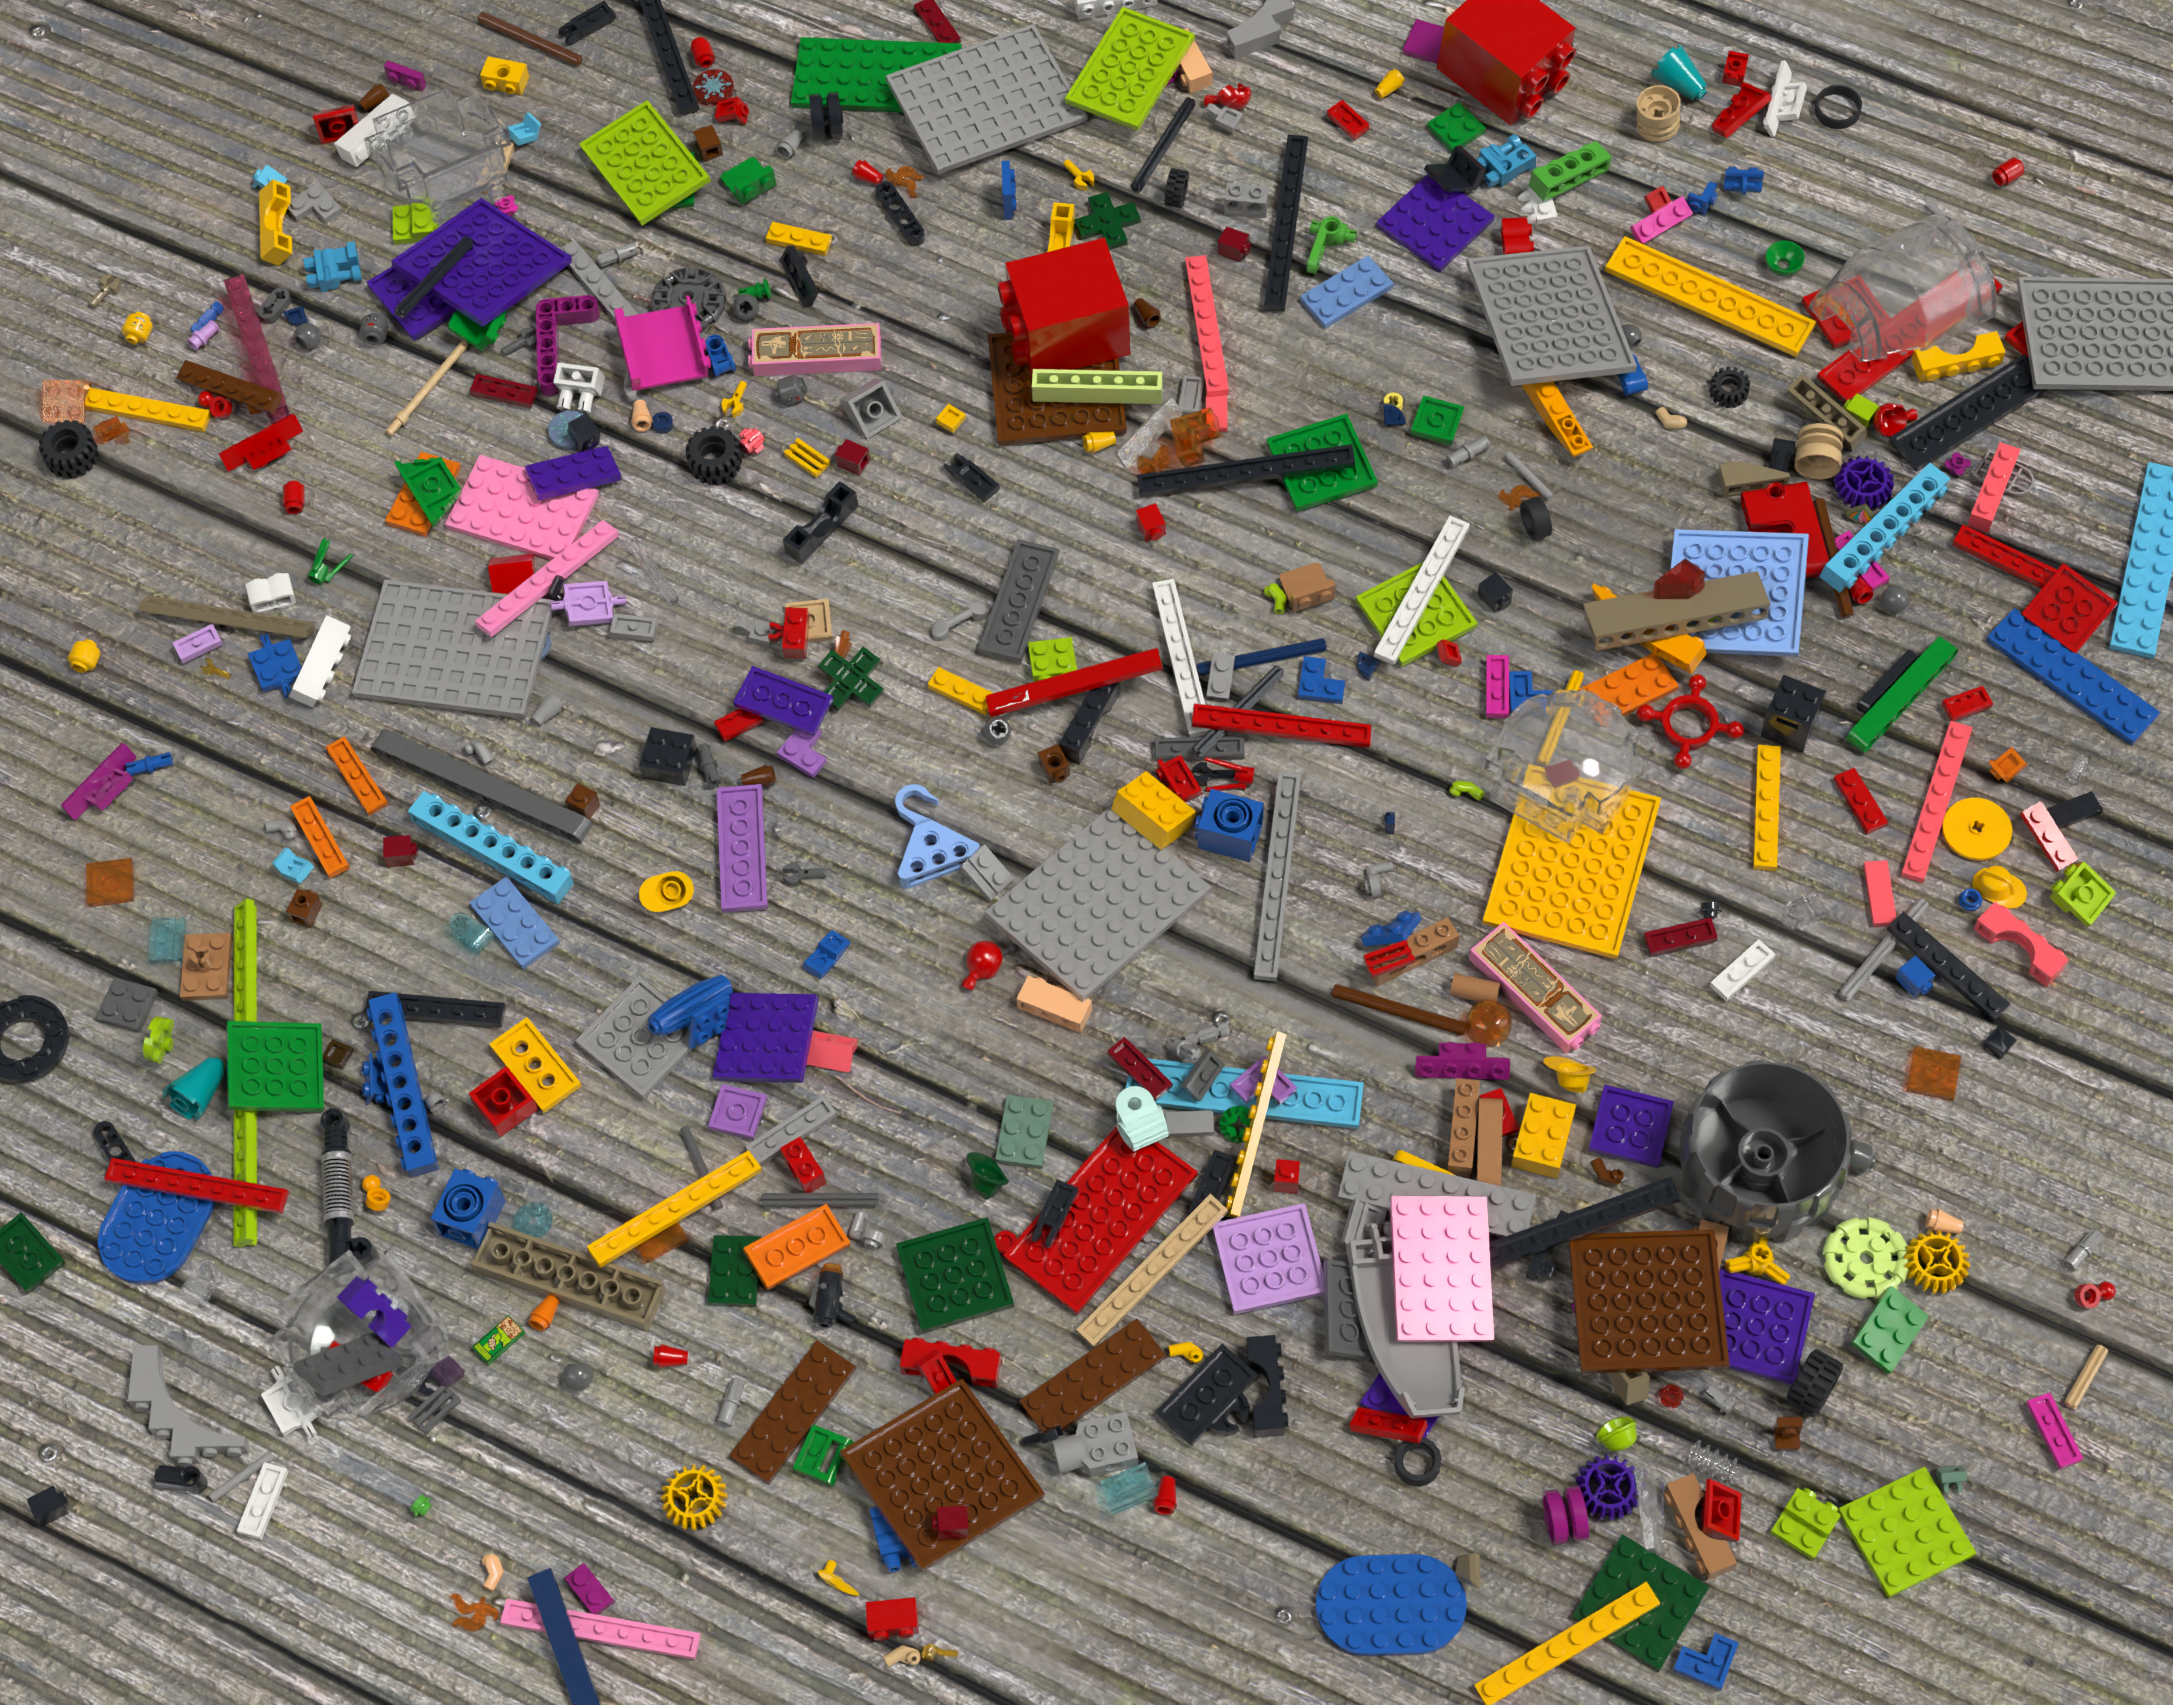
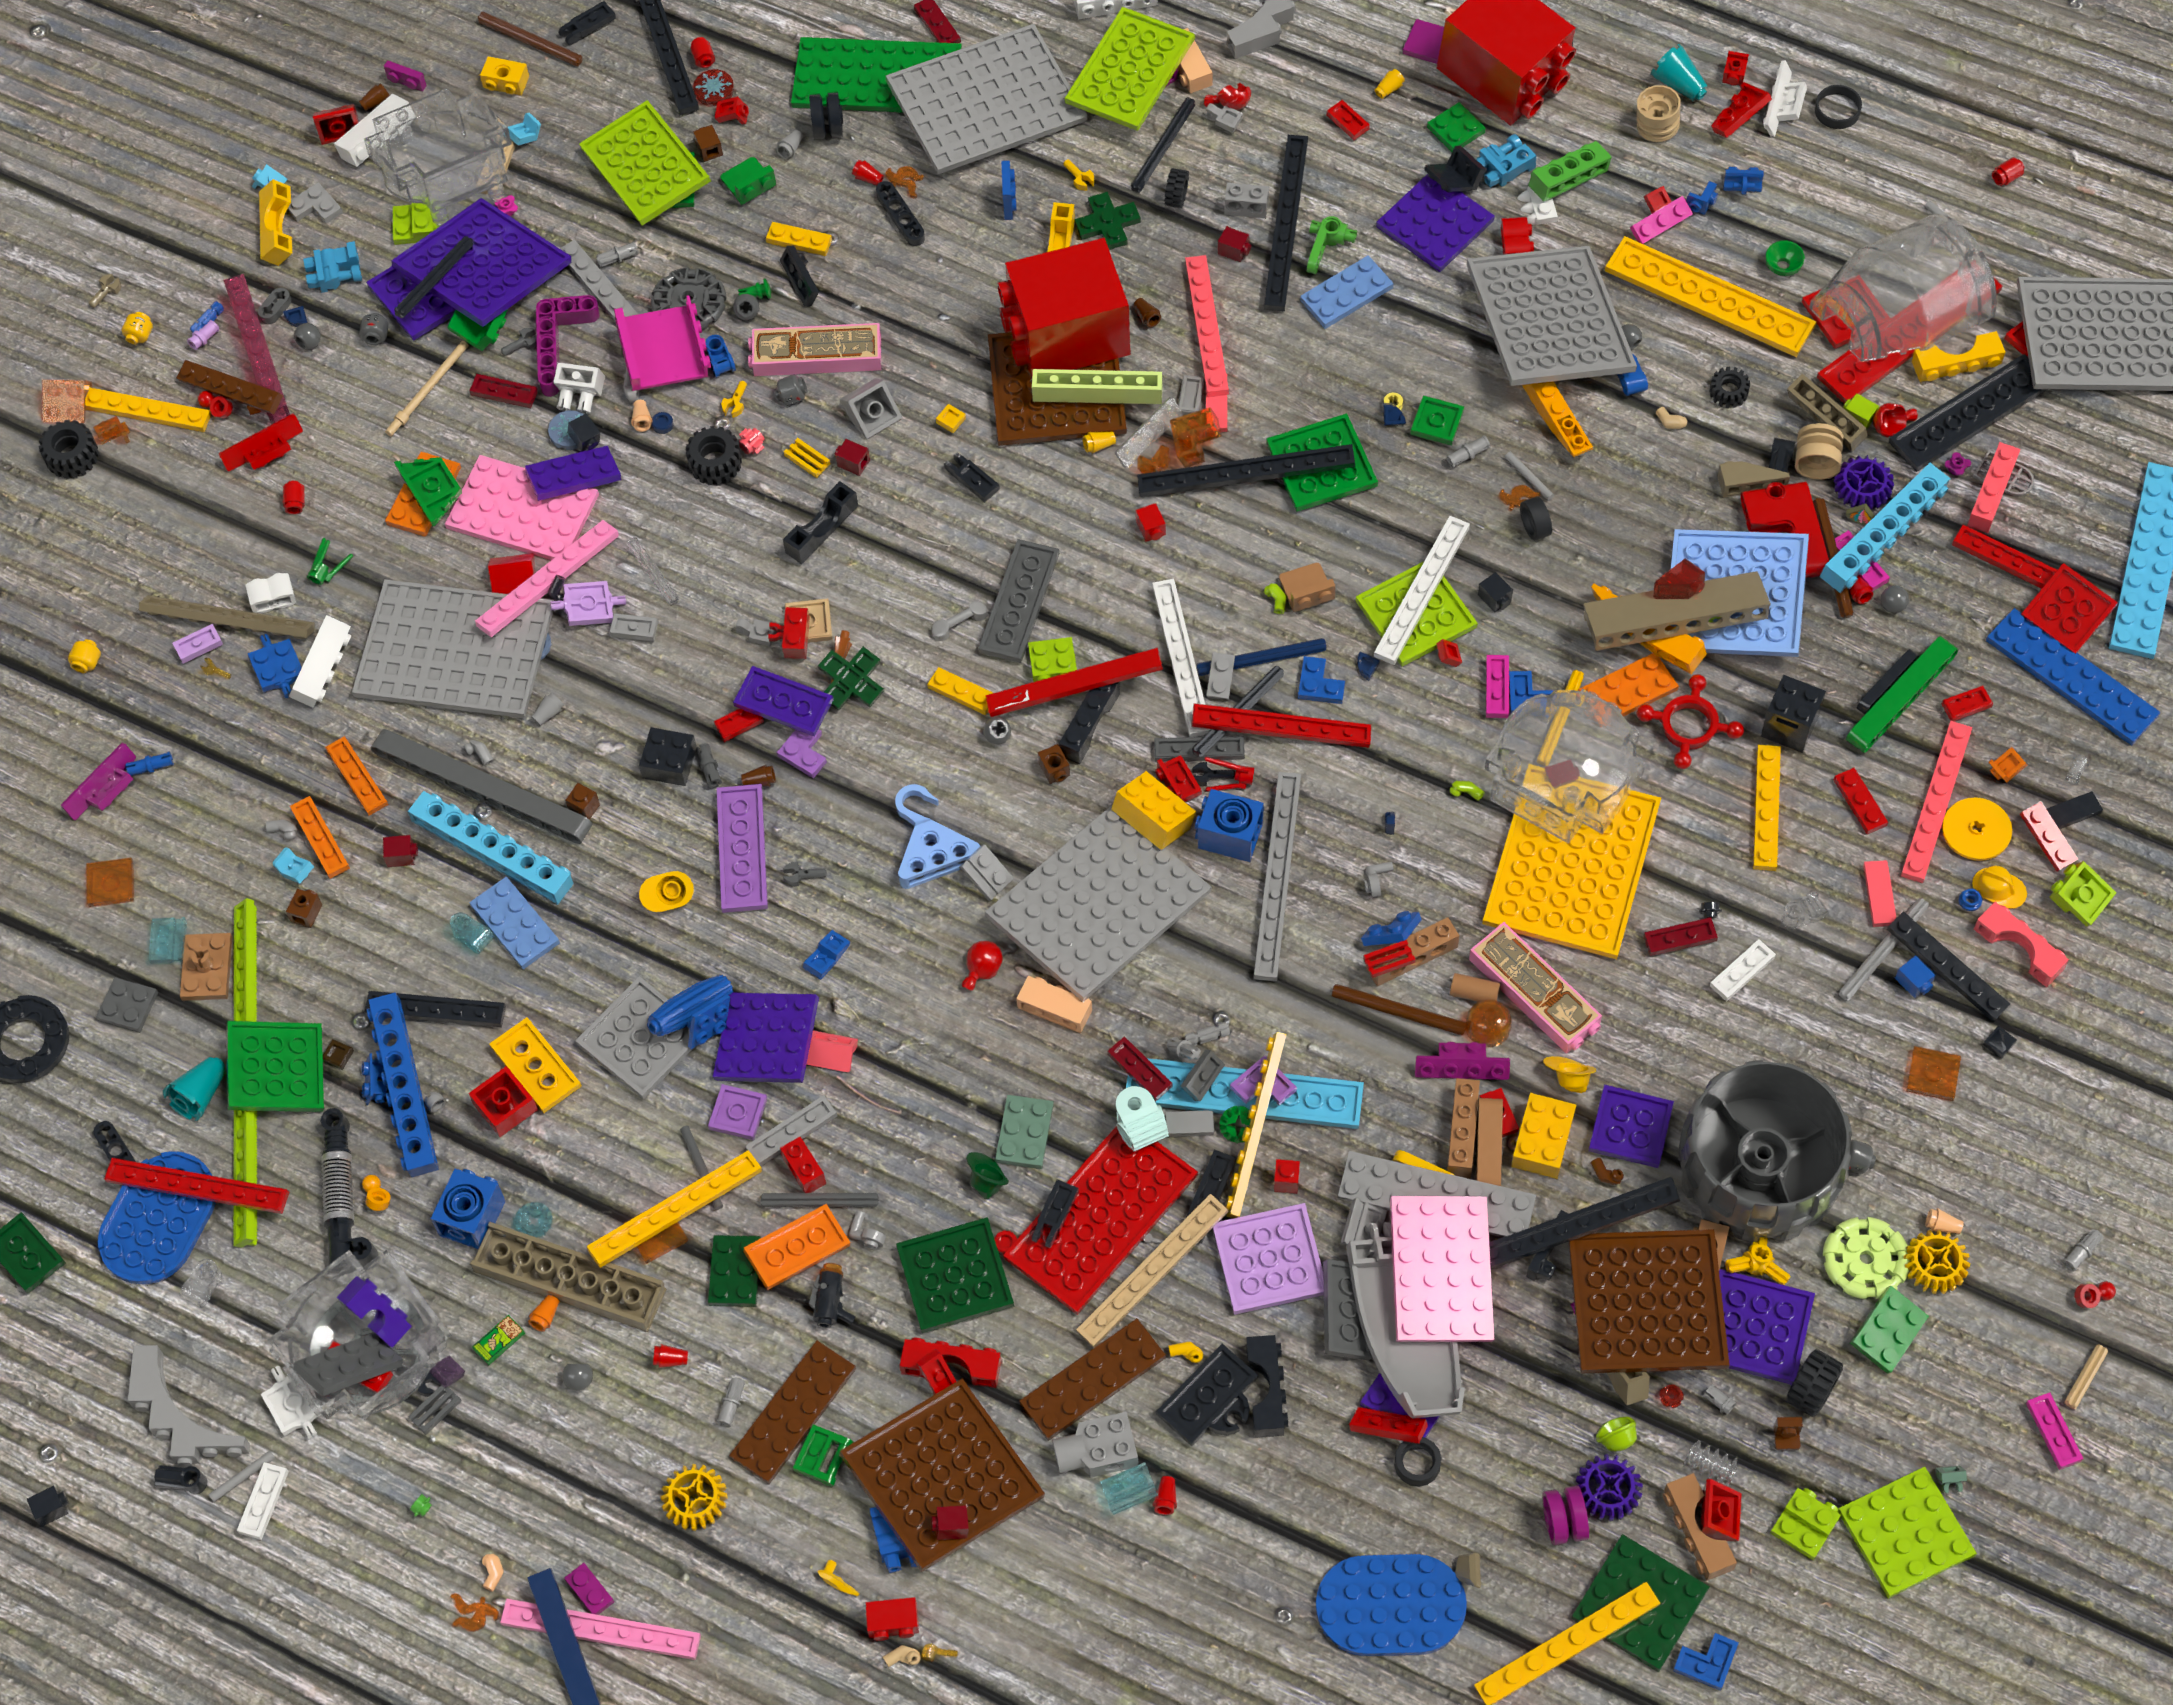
(159, 1040): lime plate -> none
(1044, 1437): black bar -> none
(1651, 1507): clear wing -> none

